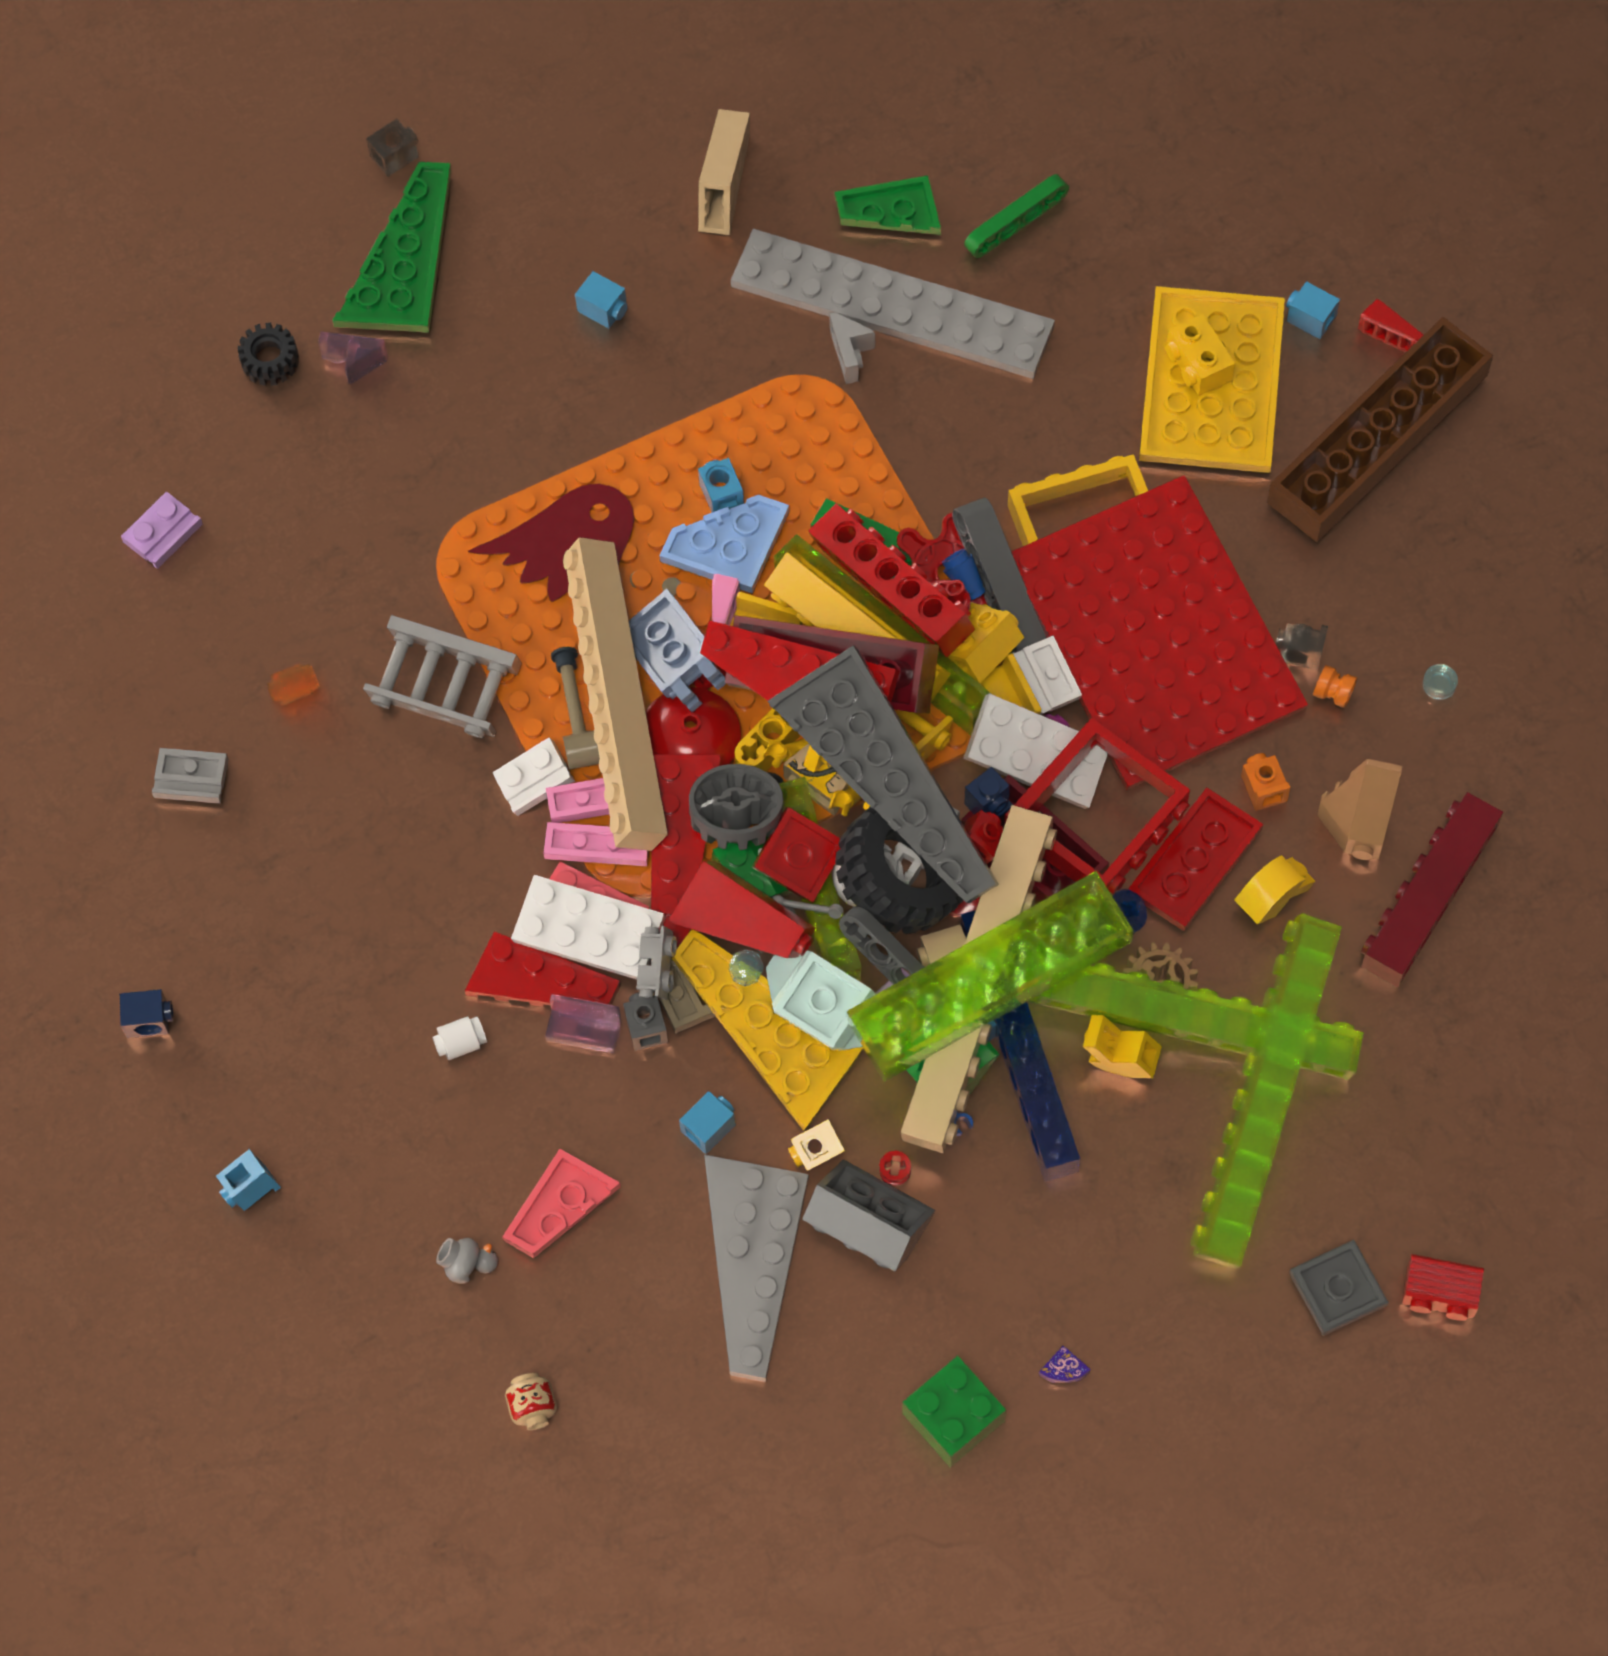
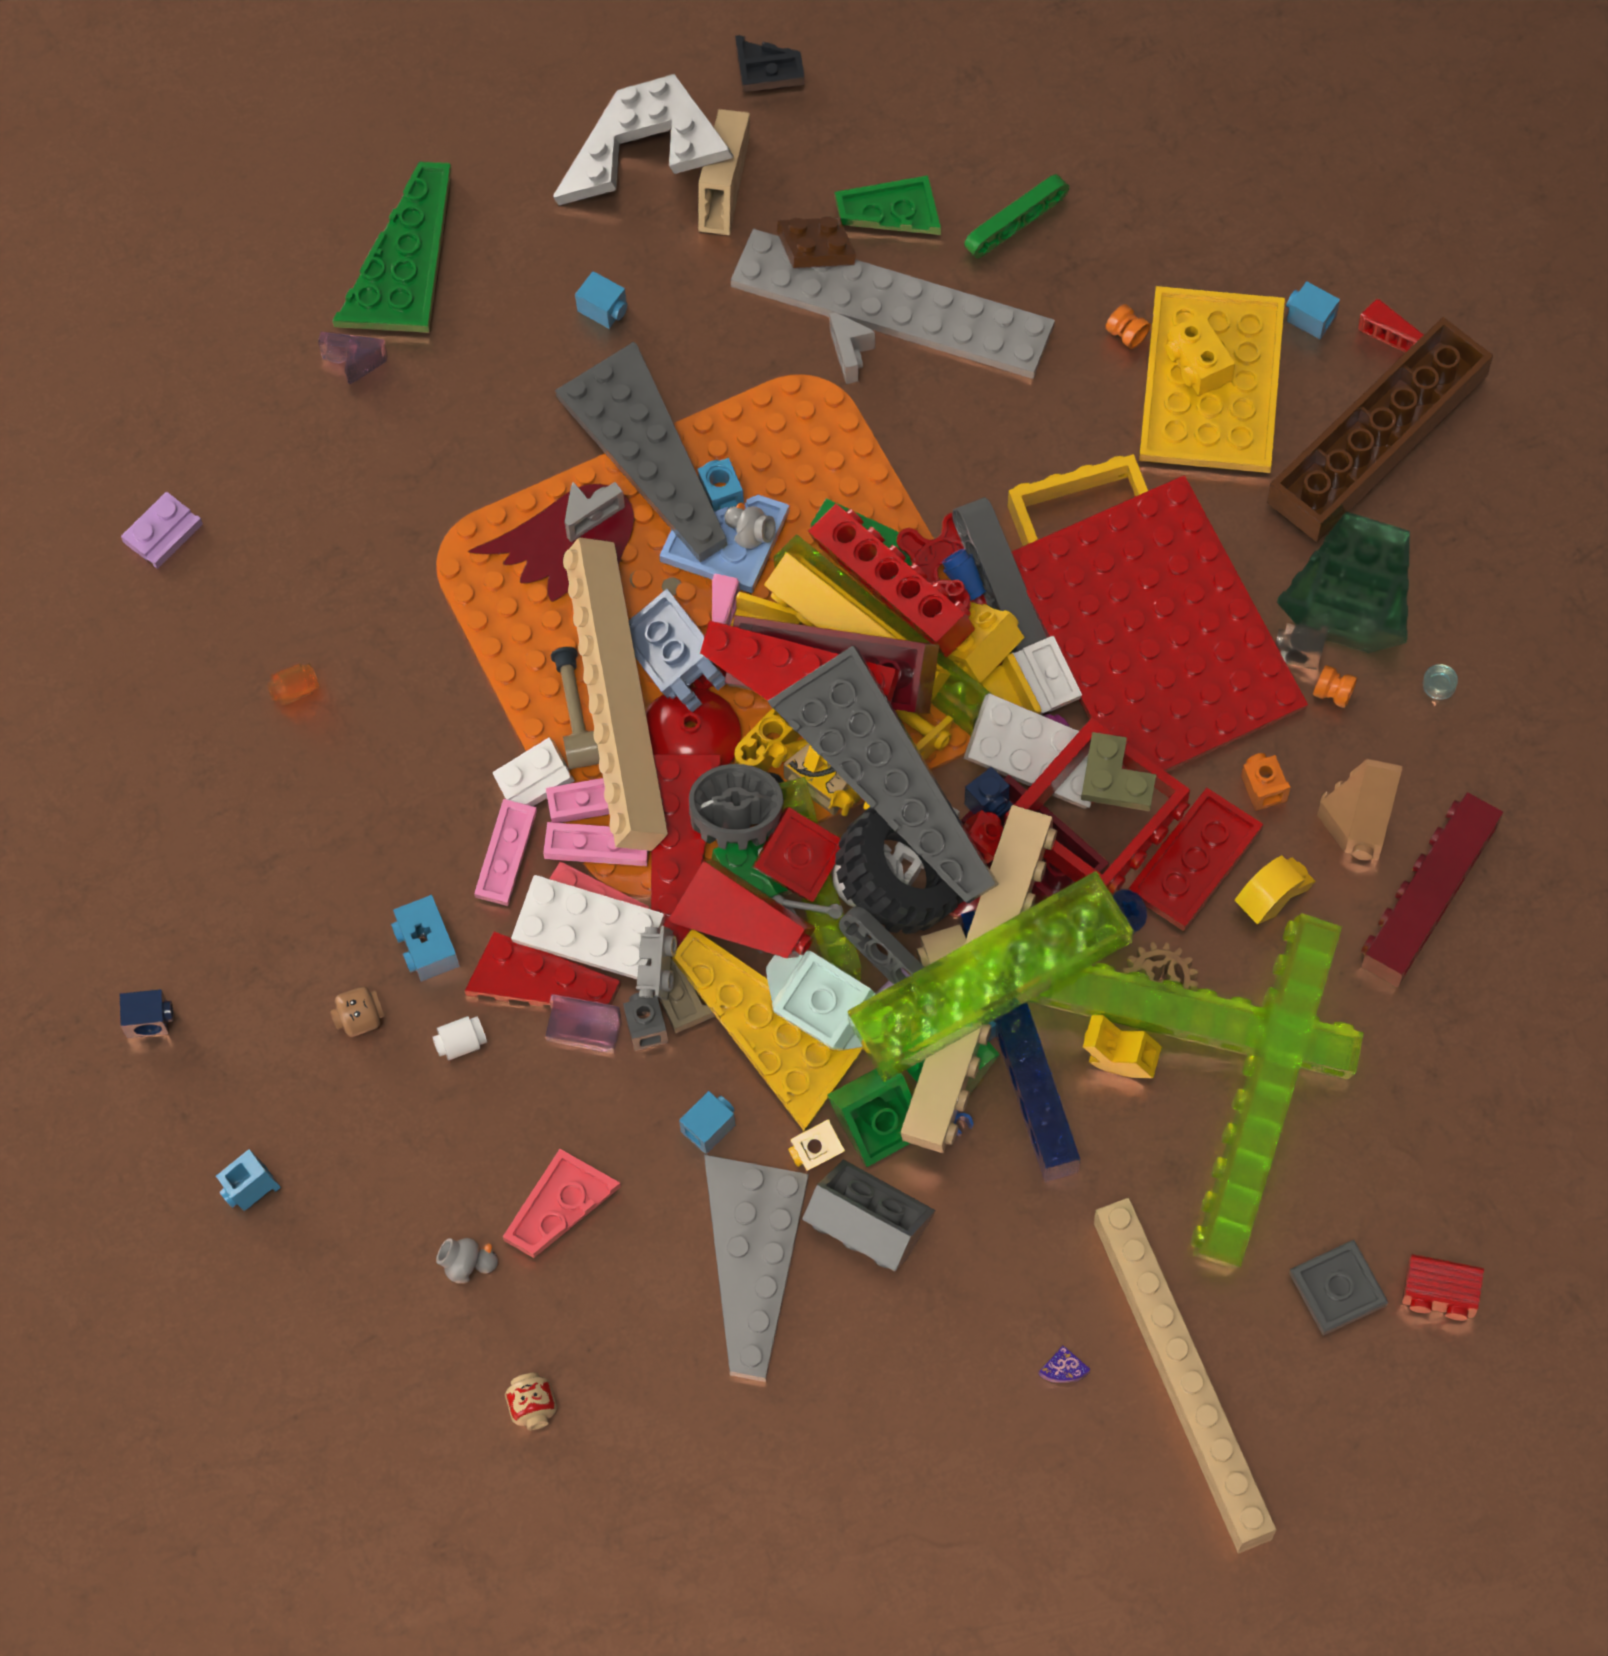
(190, 775): light grey plate -> none
(271, 369): black tyre -> none
(357, 1011): none -> medium nougat head
(393, 158): clear smoke brick -> none
(420, 920): none -> dark azure brick
(436, 644): light grey fence -> none
(505, 852): none -> bright pink plate
(587, 513): none -> light grey slope
(632, 426): none -> dark grey wing
(636, 114): none -> wing
(746, 967): clear light blue tile -> none
(751, 525): none -> light grey animal
(768, 66): none -> black wing
(816, 242): none -> reddish brown plate
(873, 1114): none -> green slope
(903, 1175): red bush -> none
(954, 1411): green brick -> none
(1109, 783): none -> olive plate
(1128, 326): none -> orange wheel
(1184, 1376): none -> tan brick
(1355, 585): none -> clear green wedge

